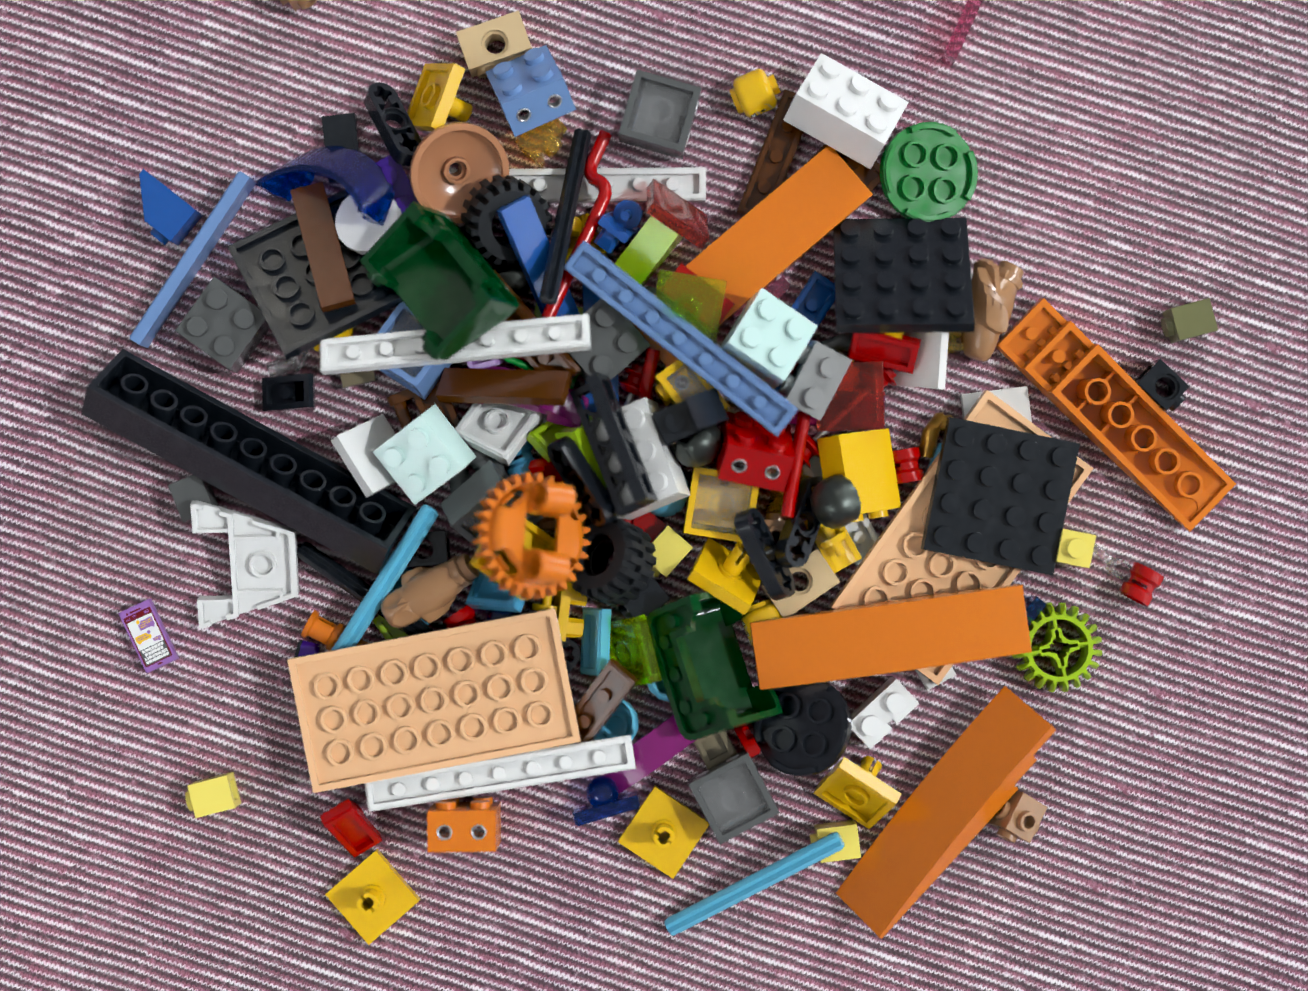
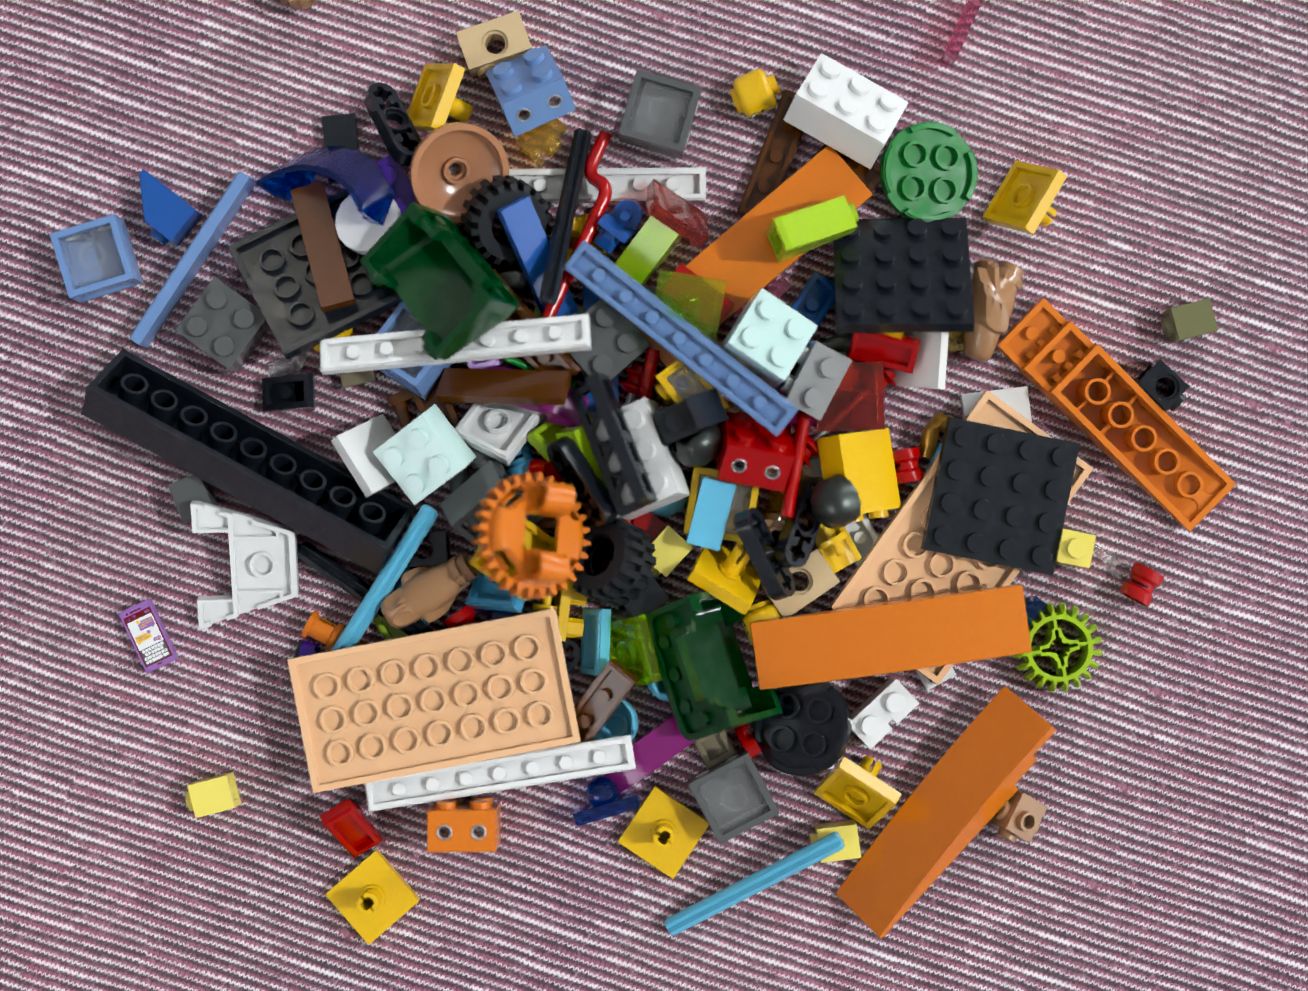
(96, 258): none -> piece
(711, 514): none -> medium azure tile
(811, 227): none -> lime slope
(1025, 197): none -> yellow tile

